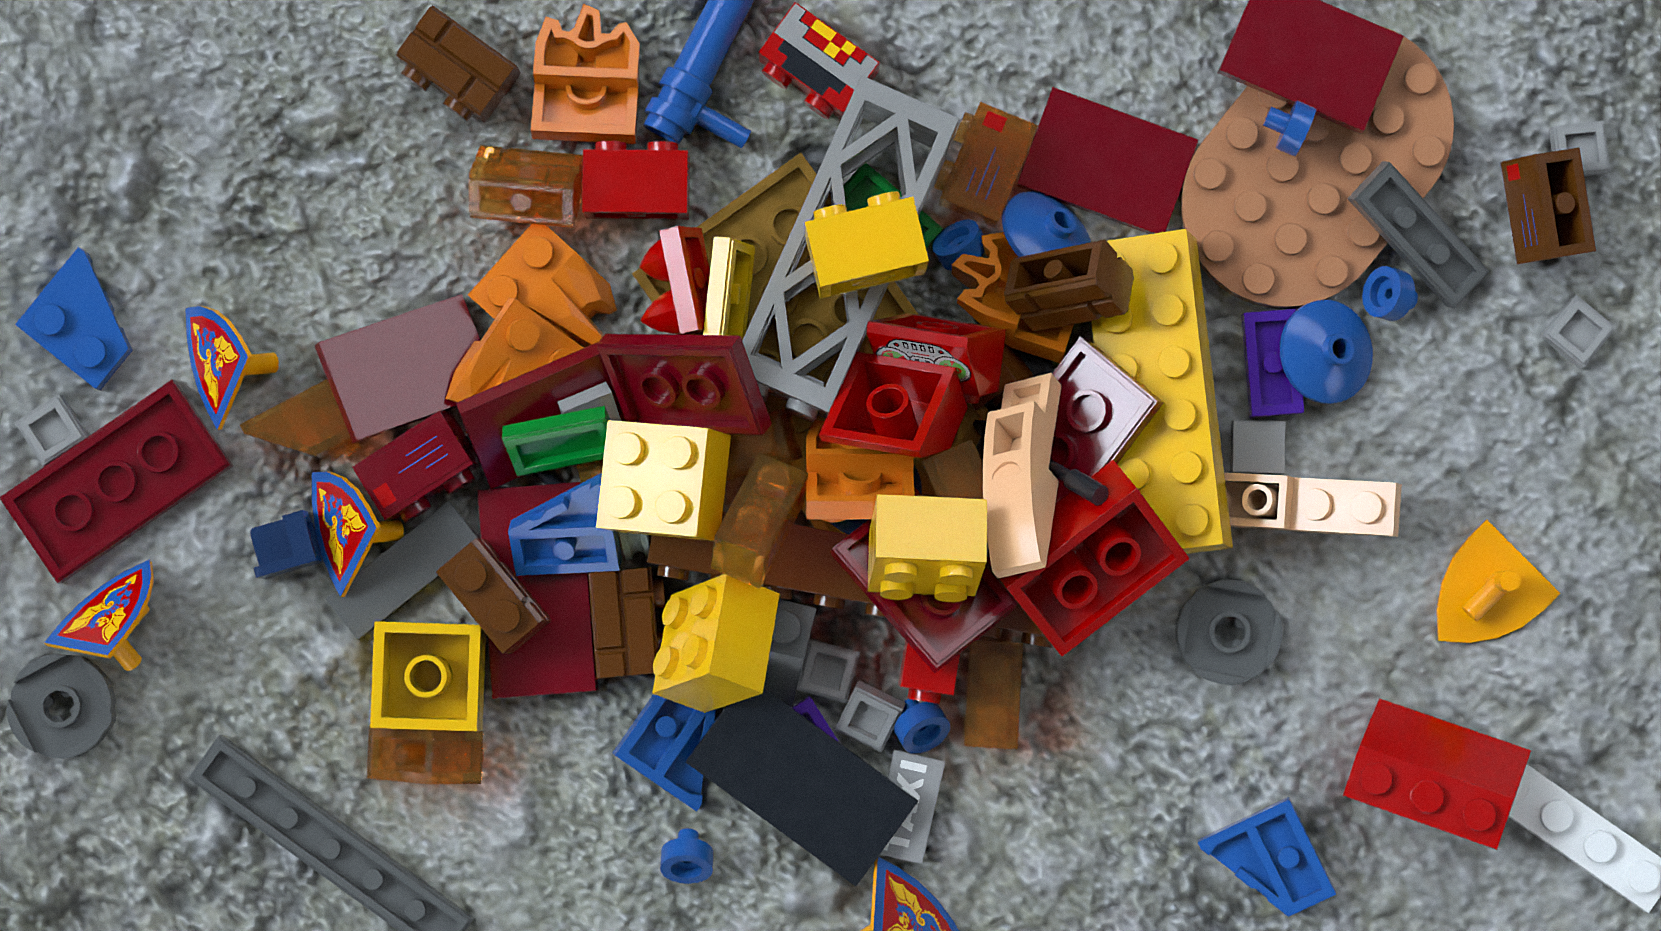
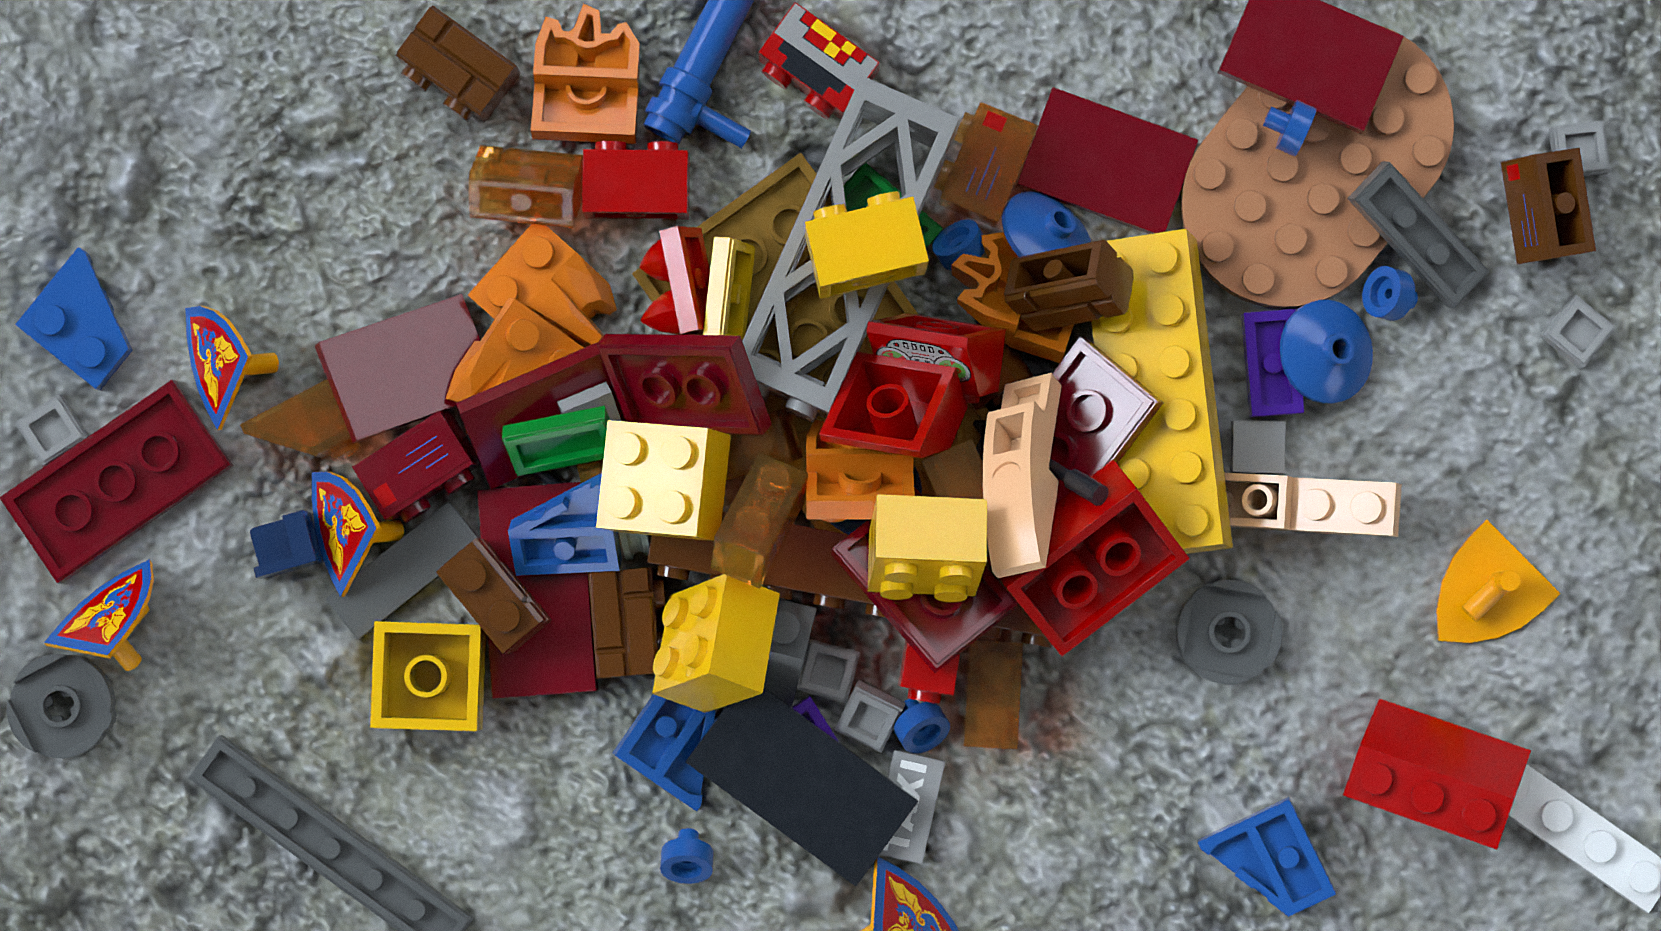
(425, 756): clear orange slope -> none

